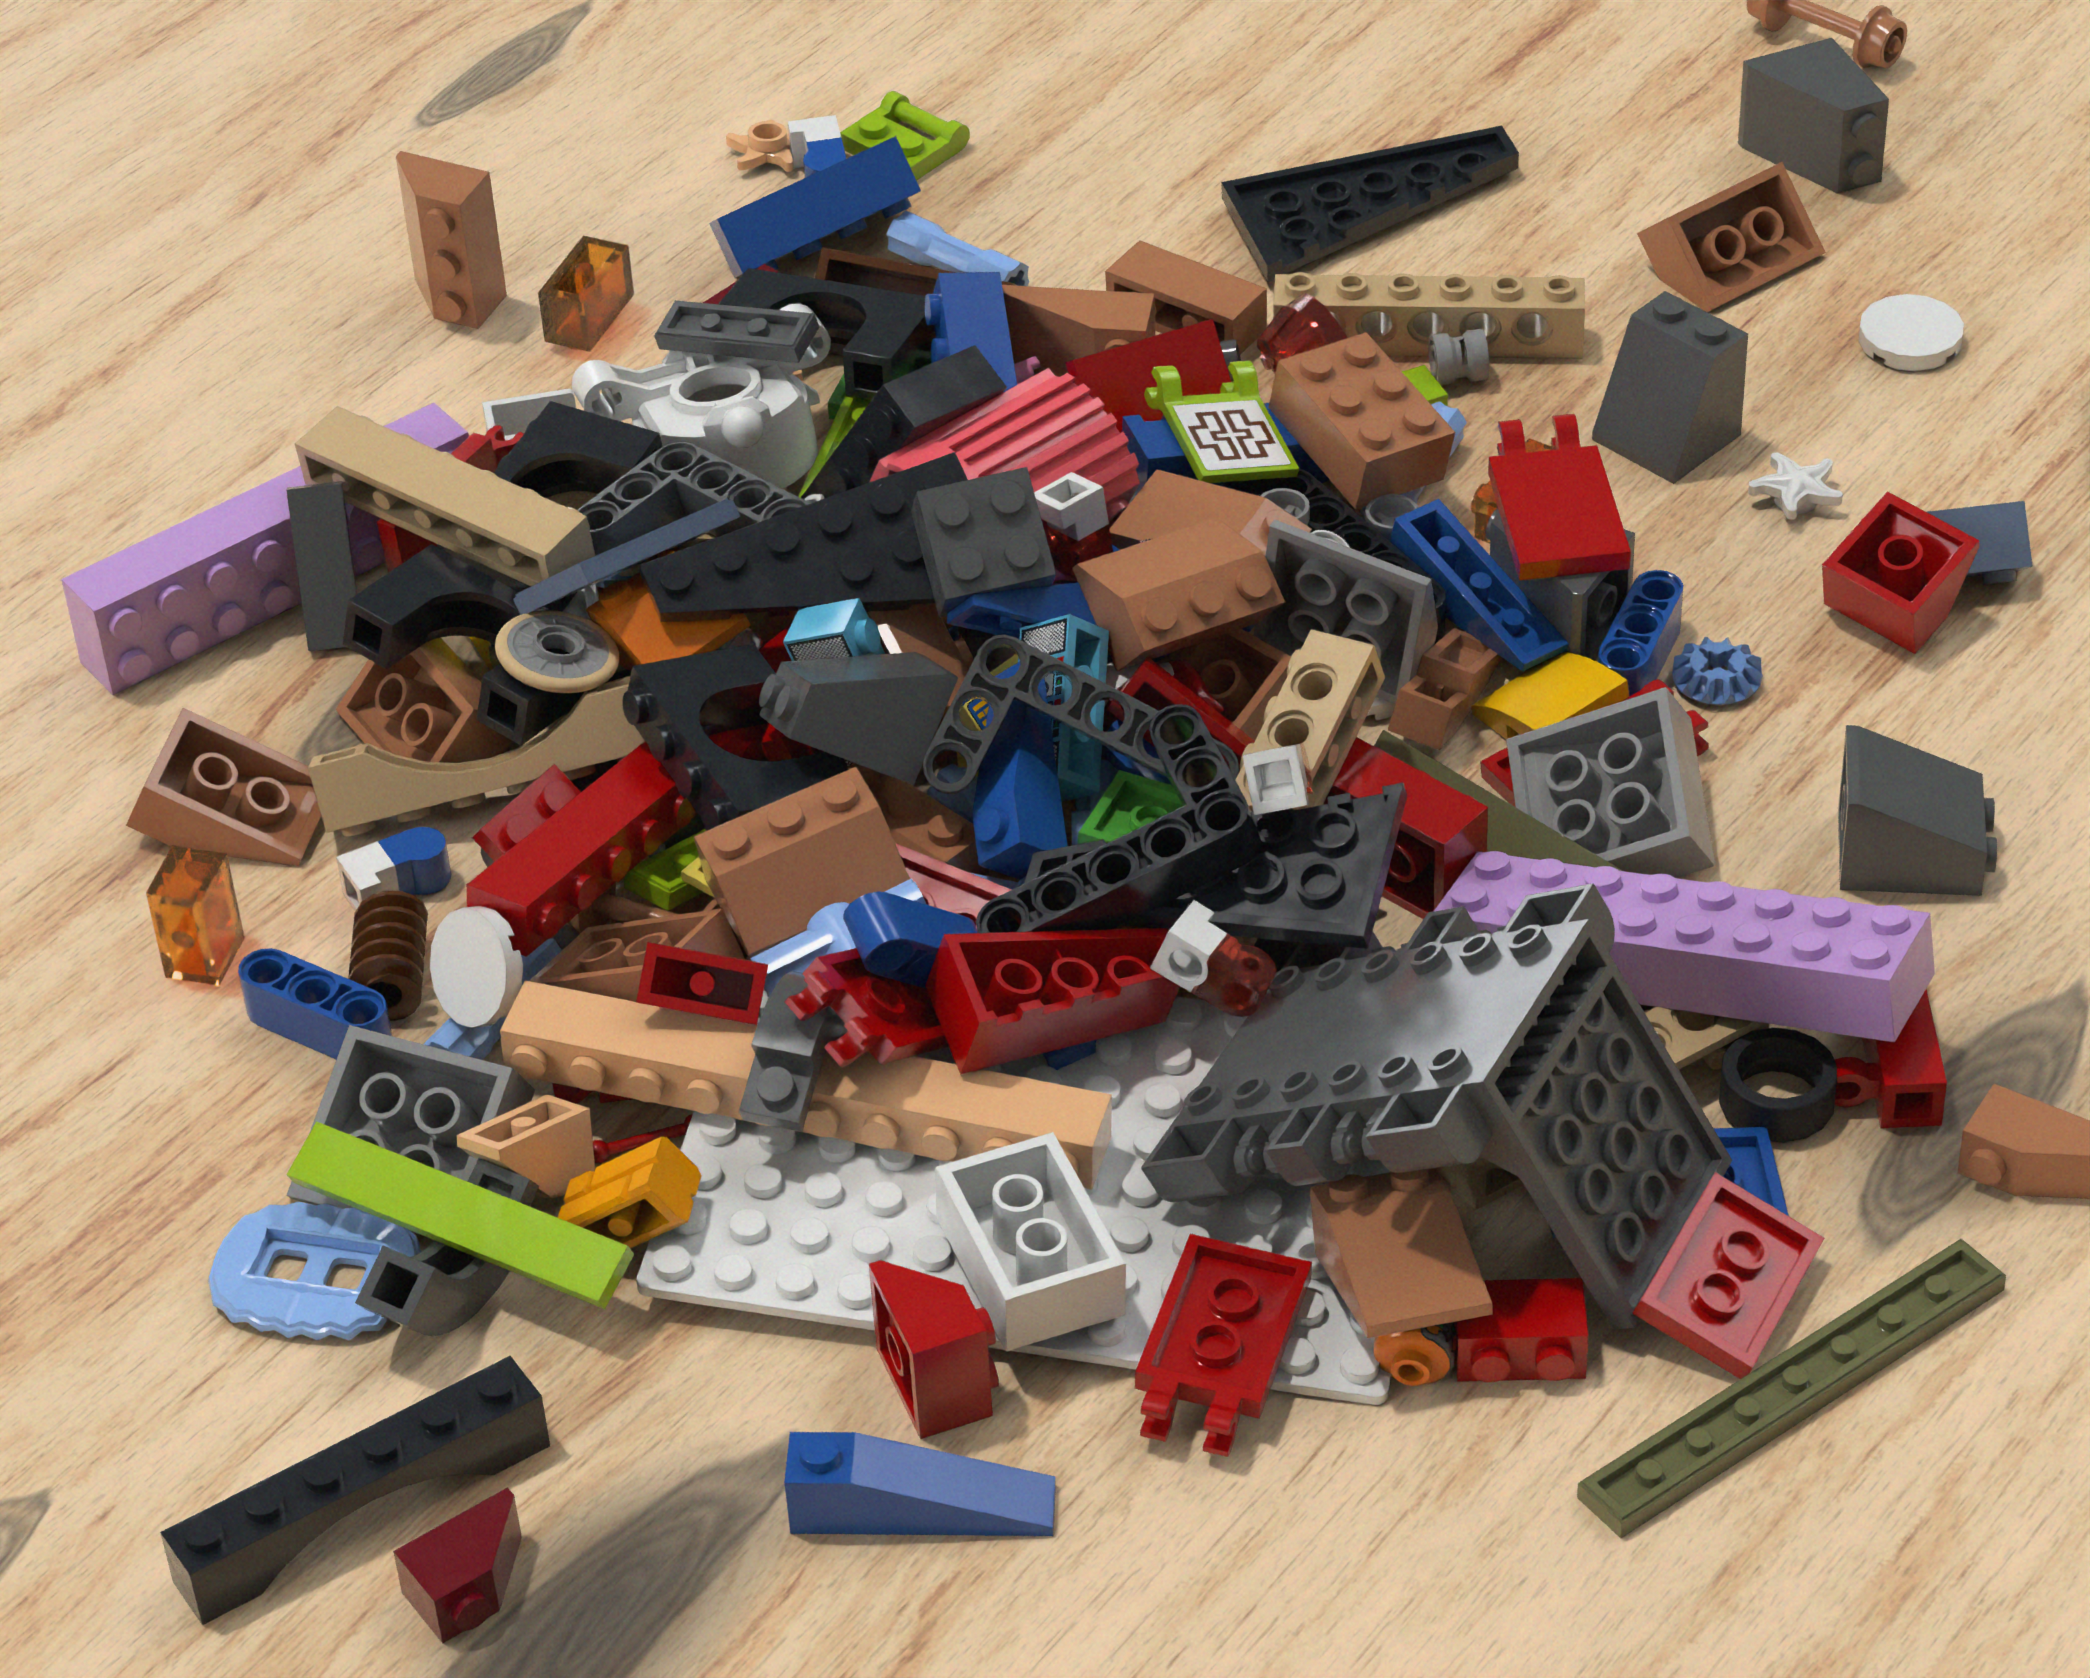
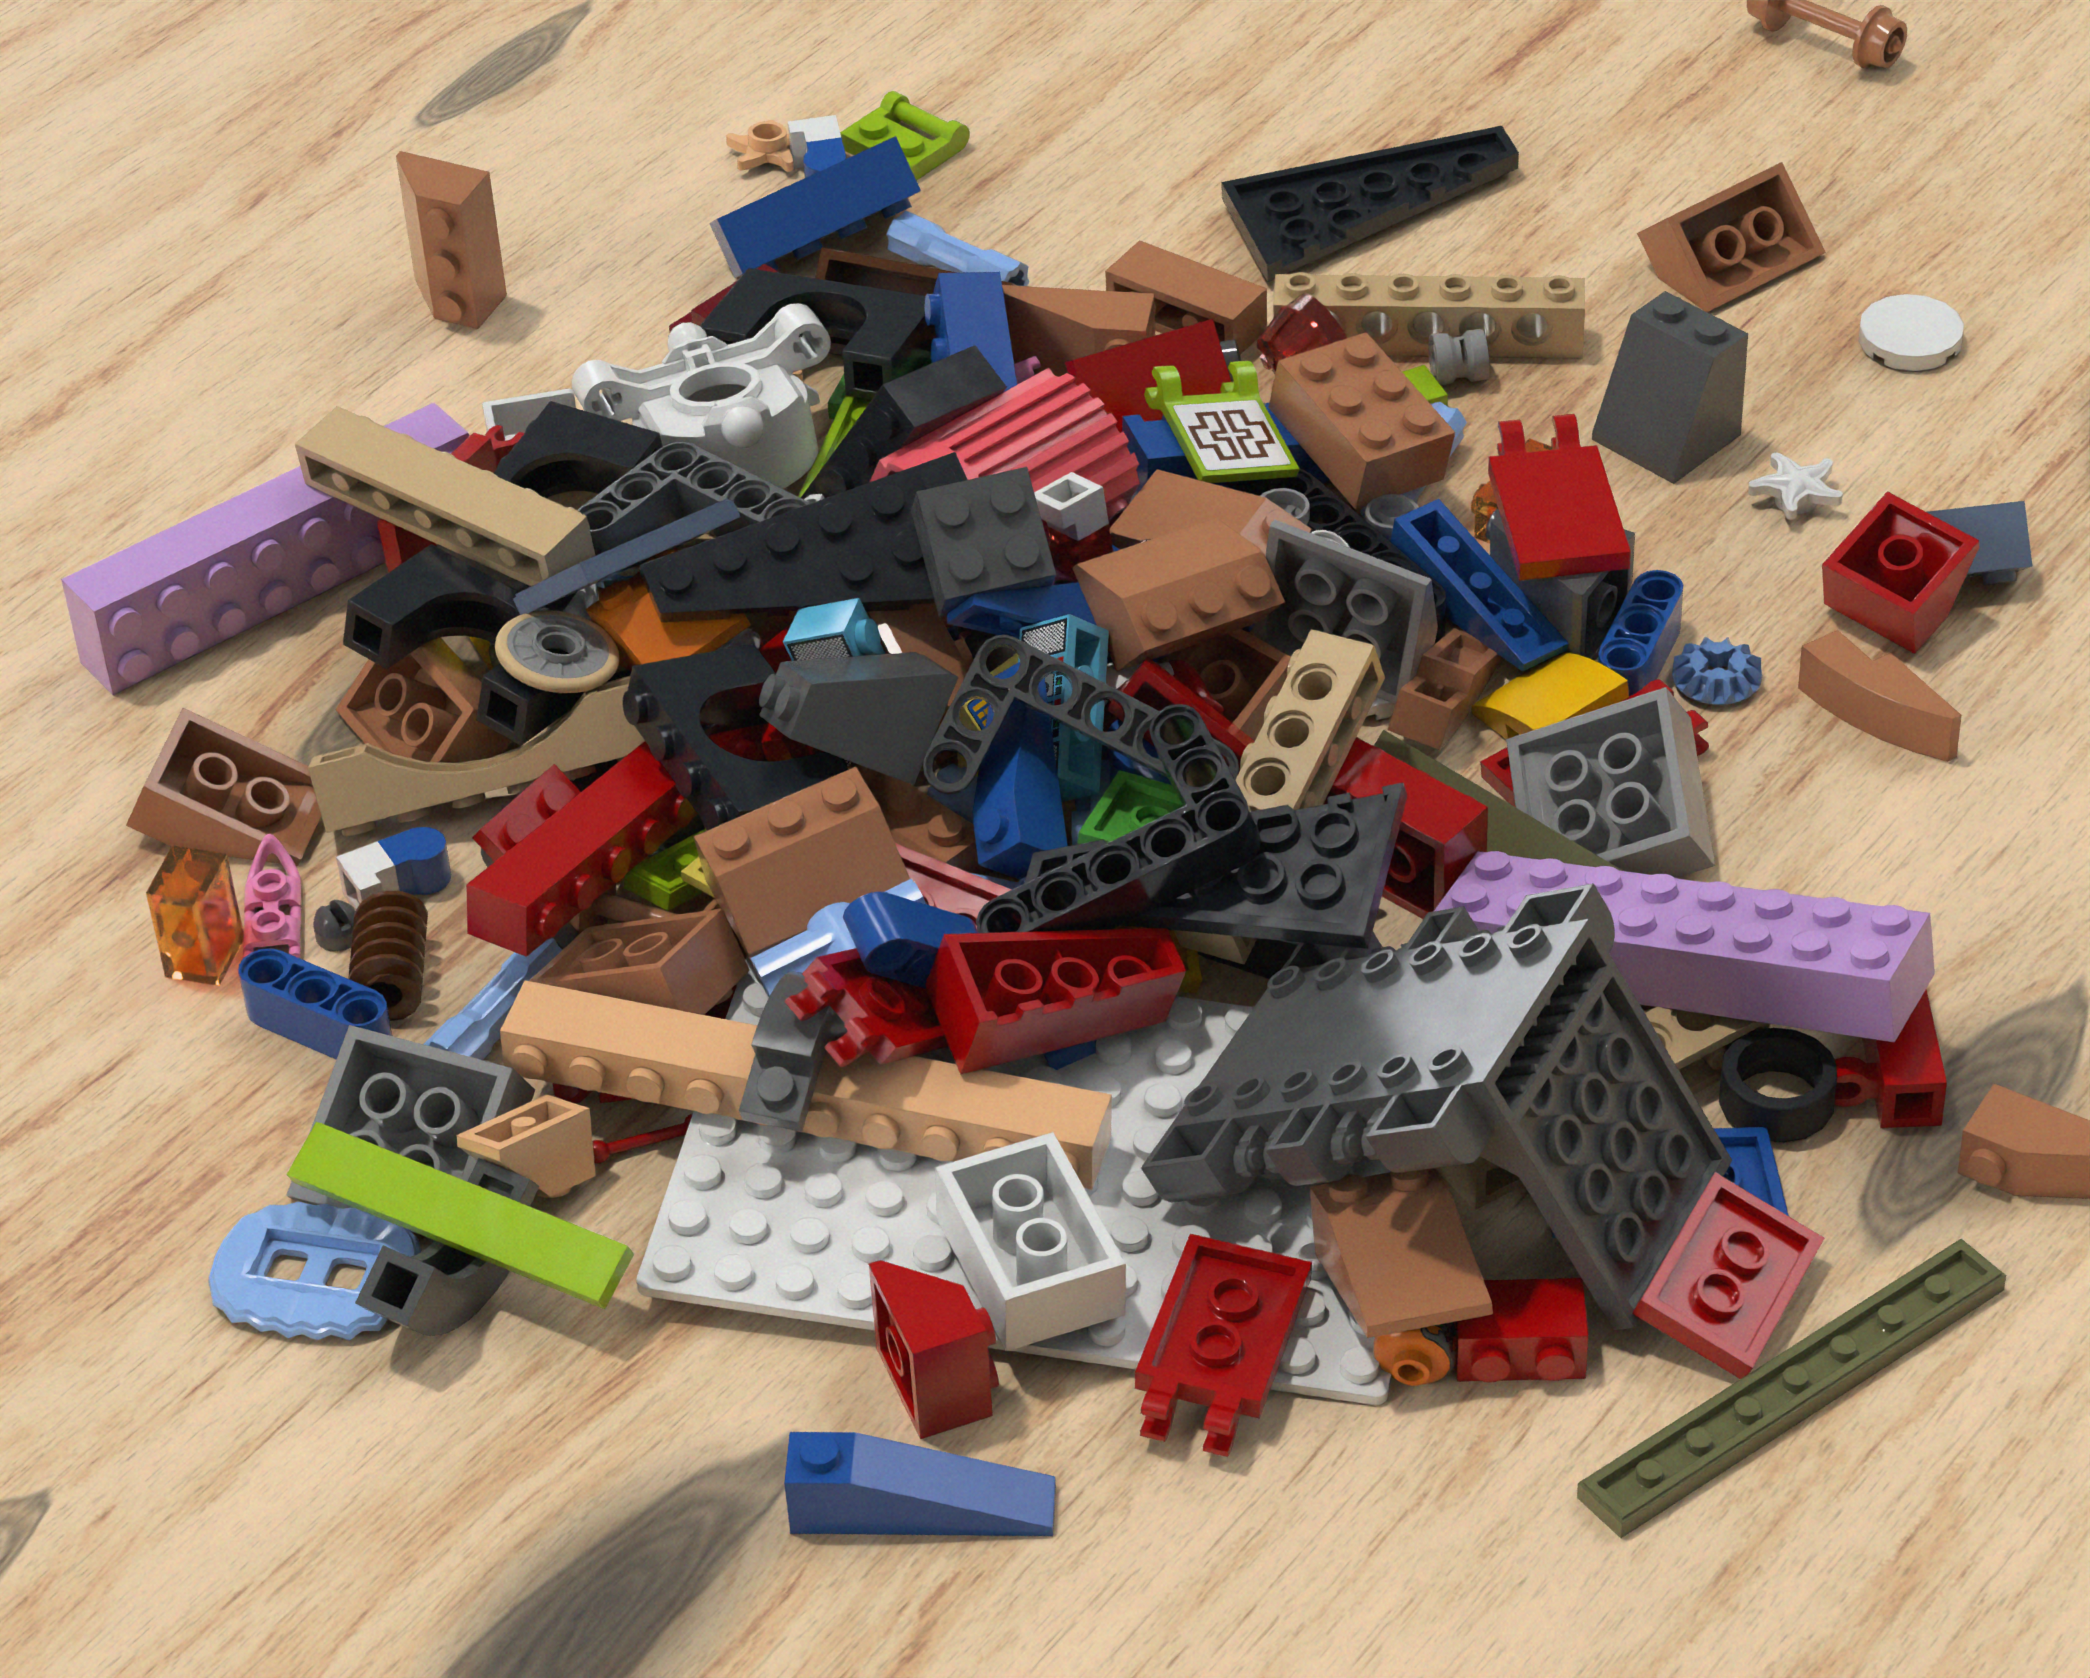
(247, 1539): black arch -> none
(270, 890): none -> bright pink piece
(322, 560): dark grey tile -> none
(326, 926): none -> dark grey hinge
(462, 1566): dark red slope -> none
(475, 966): white tile -> none
(586, 293): clear orange brick -> none
(634, 1194): light orange brick -> none
(702, 983): red slope -> none
(736, 331): dark grey tile -> none
(1214, 963): leg -> none
(1278, 778): white leg -> none
(1814, 115): dark grey slope -> none
(1878, 697): none -> nougat slope
(1911, 820): dark grey slope -> none

